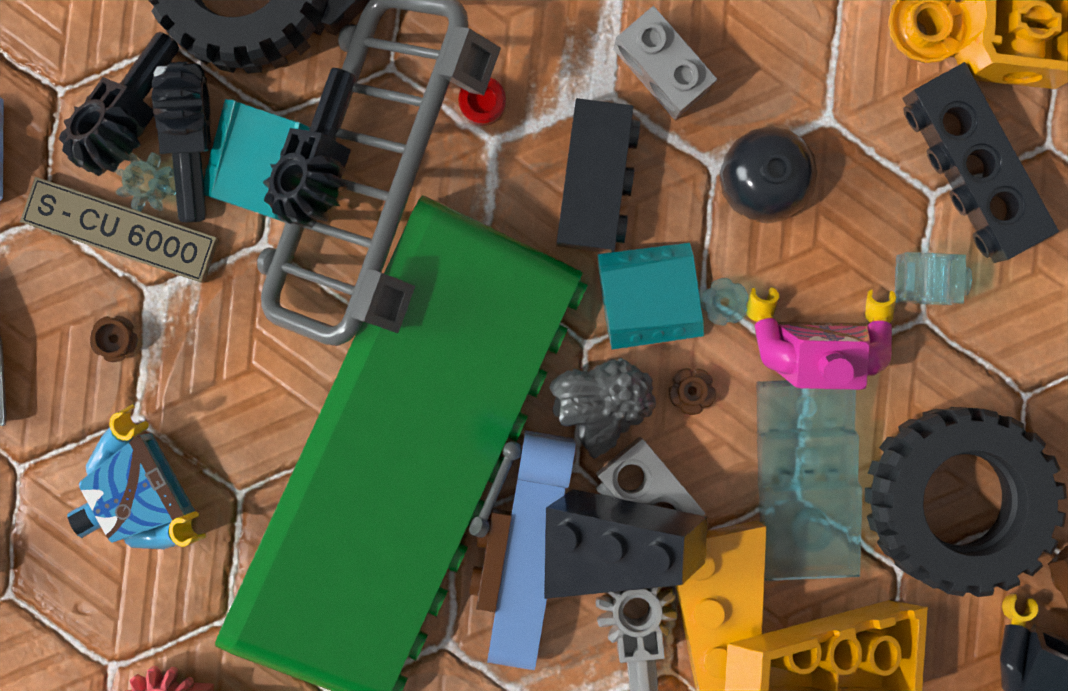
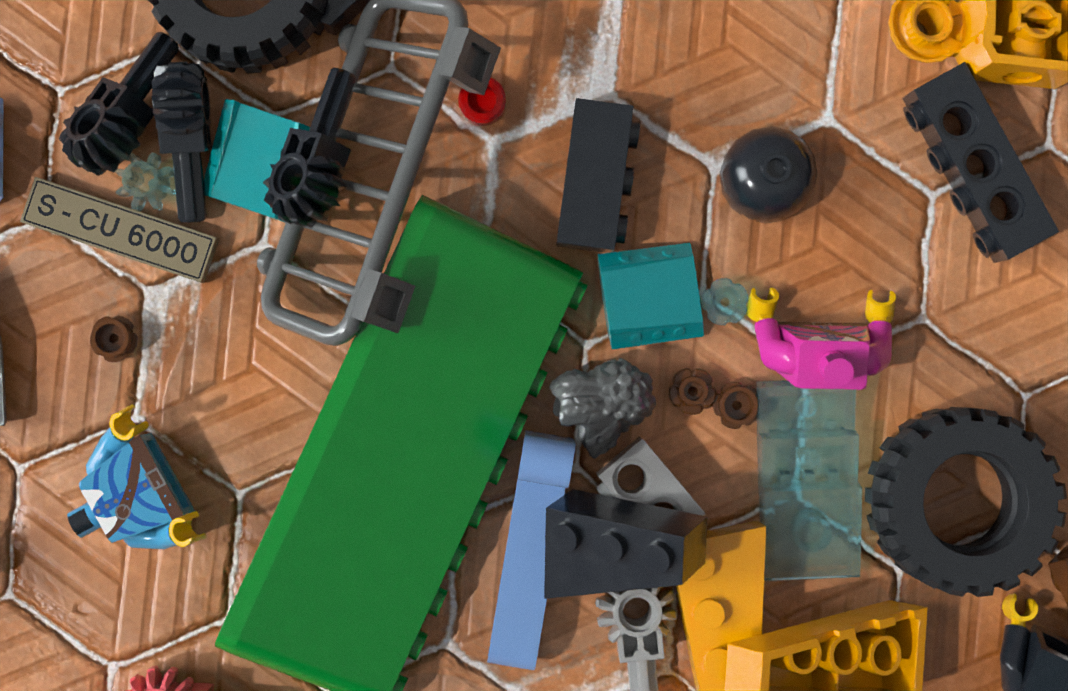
(480, 525): dark grey hinge -> none
(486, 579): reddish brown plate -> none
(664, 63): light grey brick -> none
(736, 392): none -> reddish brown plate
(932, 278): clear light blue brick -> none

